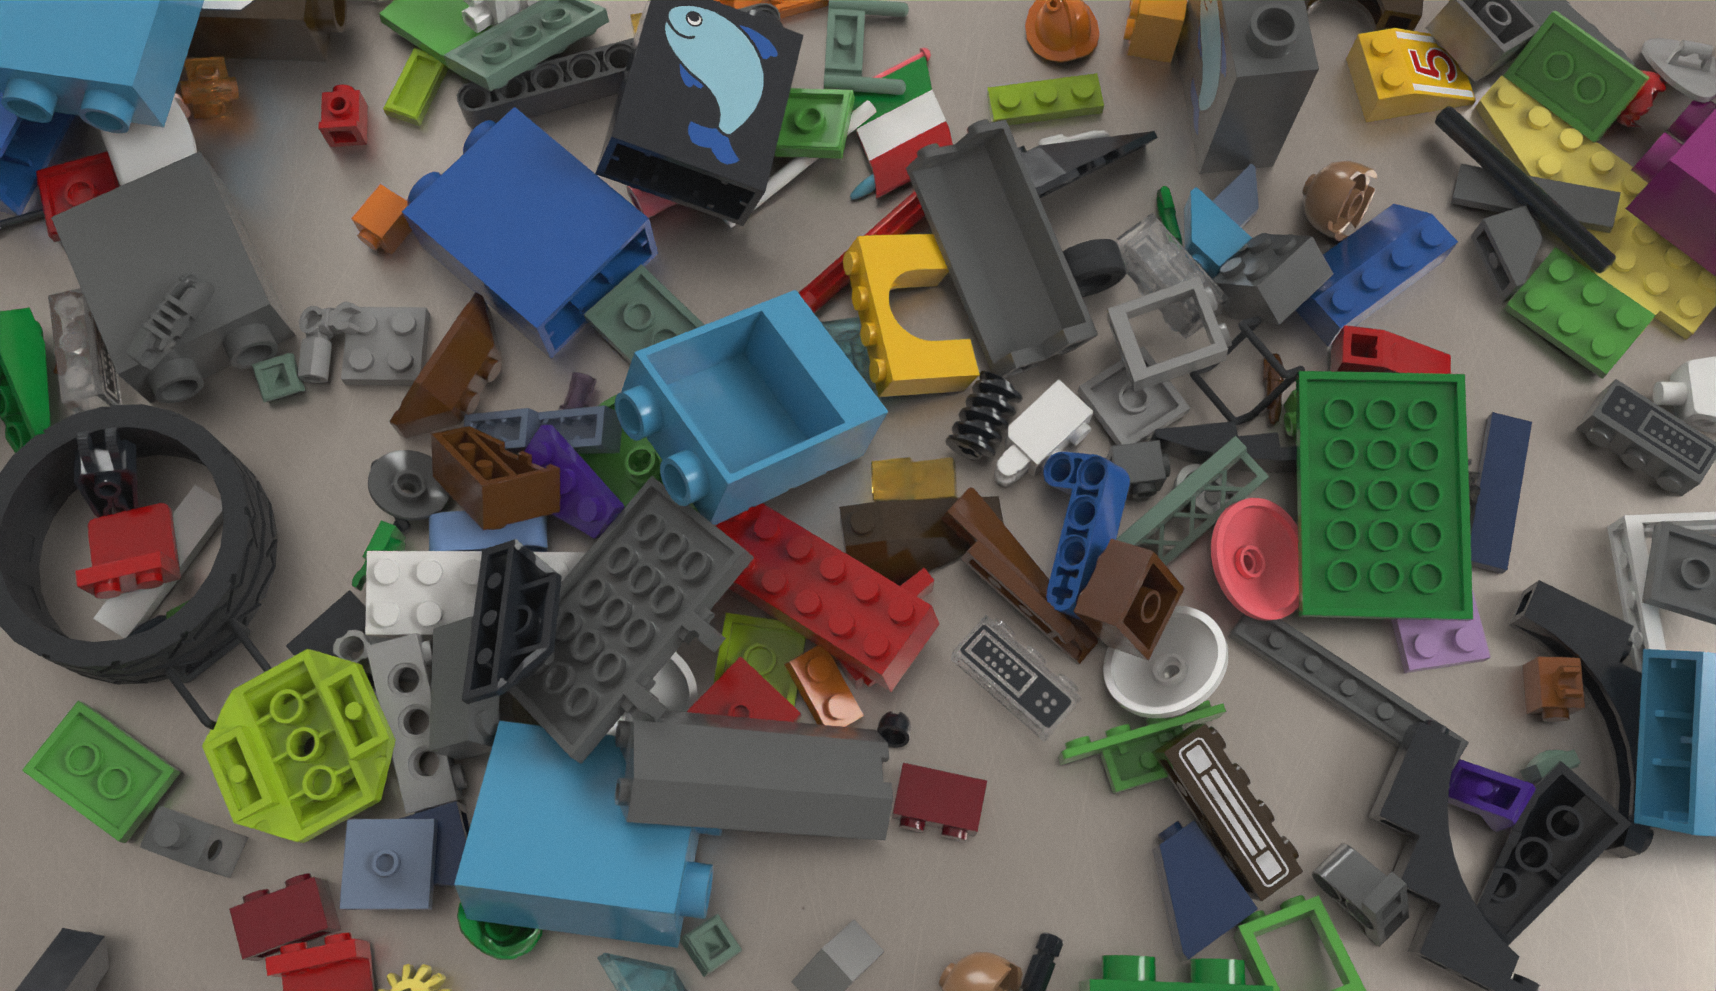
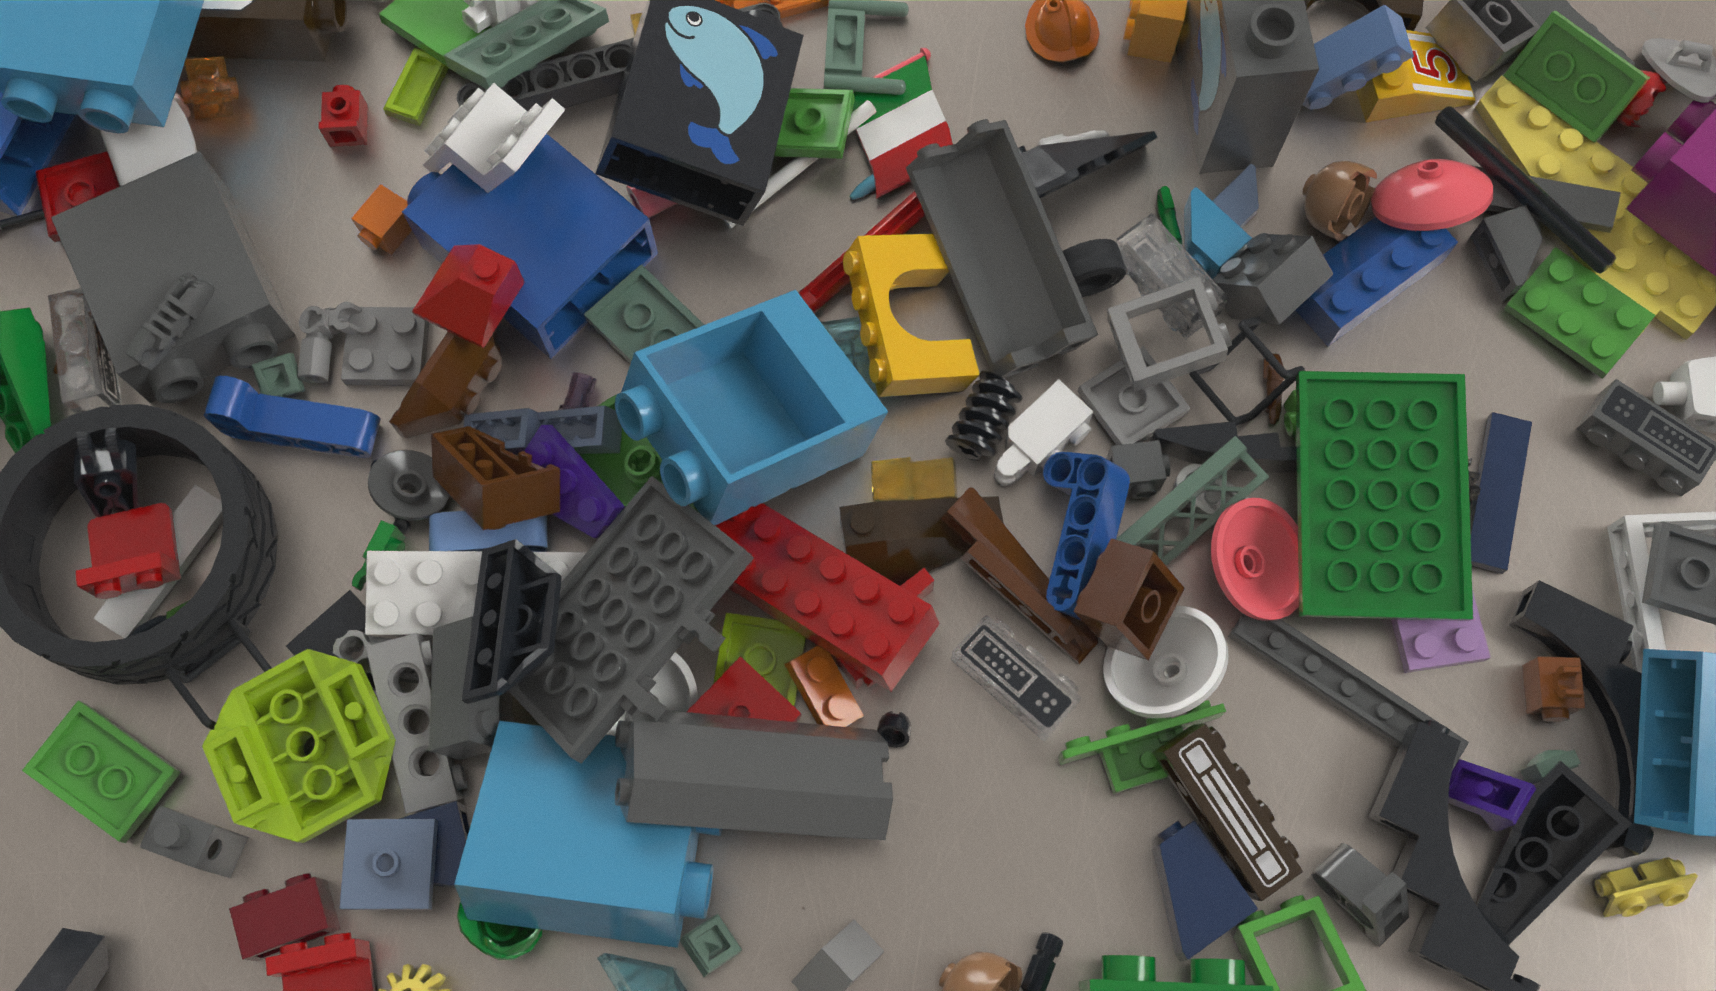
(288, 422): none -> blue beam
(470, 293): none -> red slope
(491, 136): none -> white bracket
(939, 801): dark red brick -> none
(1046, 99): lime plate -> none
(1357, 55): none -> medium blue brick
(1382, 351): red slope -> none
(1432, 195): none -> coral dish
(1662, 883): none -> light yellow hinge

